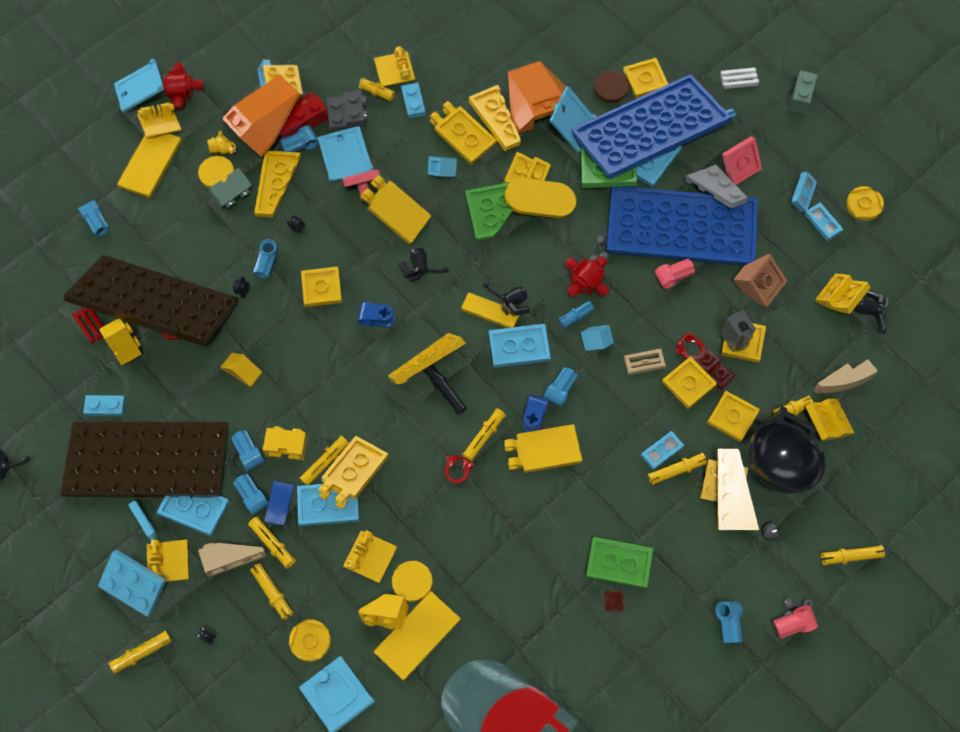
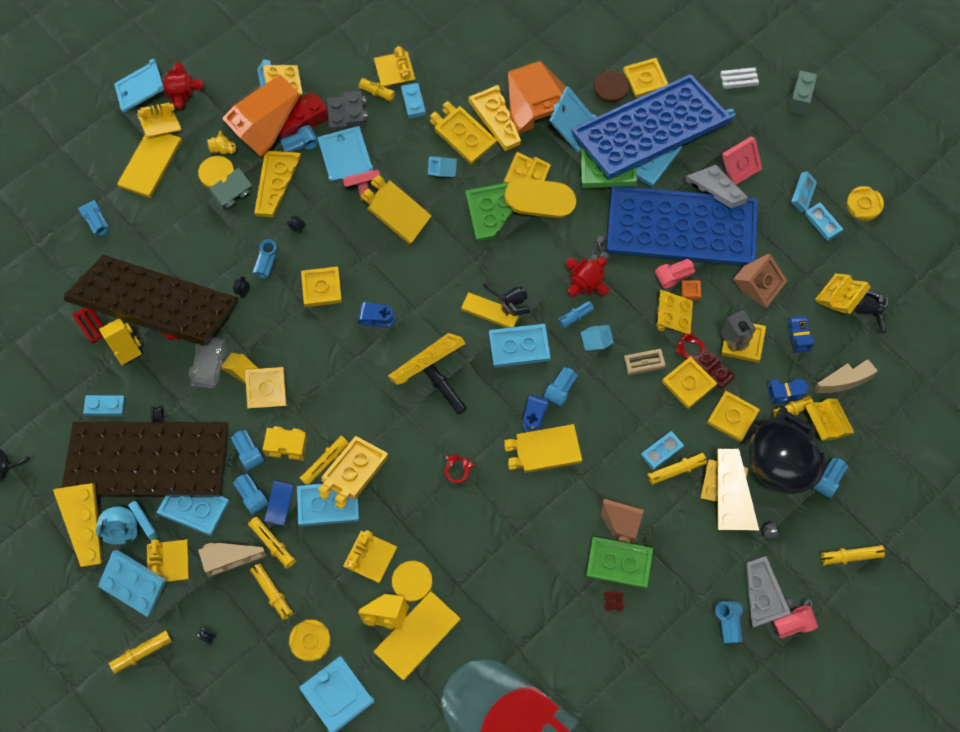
(80, 516): none -> yellow wing
(117, 525): none -> medium azure cylinder
(157, 414): none -> black bush
(208, 363): none -> clear brick
(265, 387): none -> yellow tile
(419, 261): black piece -> none
(496, 417): yellow pin -> none
(621, 520): none -> nougat slope
(674, 312): none -> yellow hinge
(691, 289): none -> orange tile
(764, 594): none -> light grey wing
(787, 391): none -> blue leg
(800, 334): none -> blue leg
(831, 478): none -> dark azure piece

